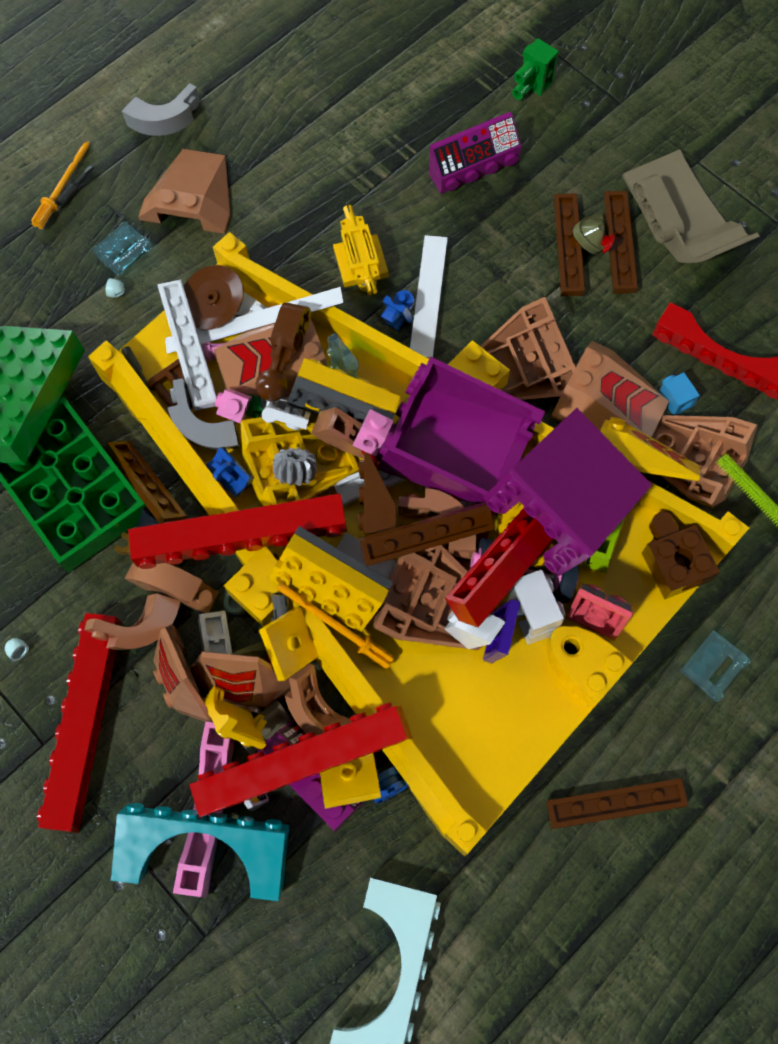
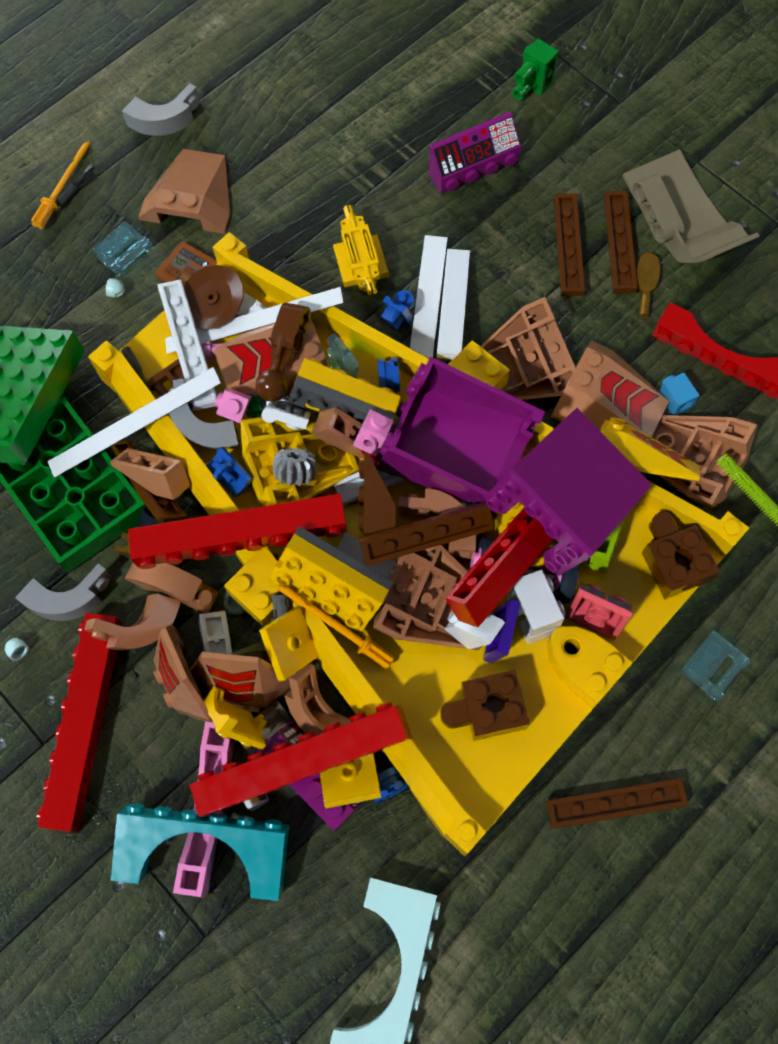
(68, 604): none -> light grey arch
(134, 421): none -> white sticker
(154, 472): none -> nougat slope
(183, 264): none -> dark orange tile
(389, 374): none -> blue wheel
(453, 304): none -> white tile
(489, 705): none -> reddish brown brick
(592, 235): olive piece -> none
(647, 279): none -> pearl gold piece

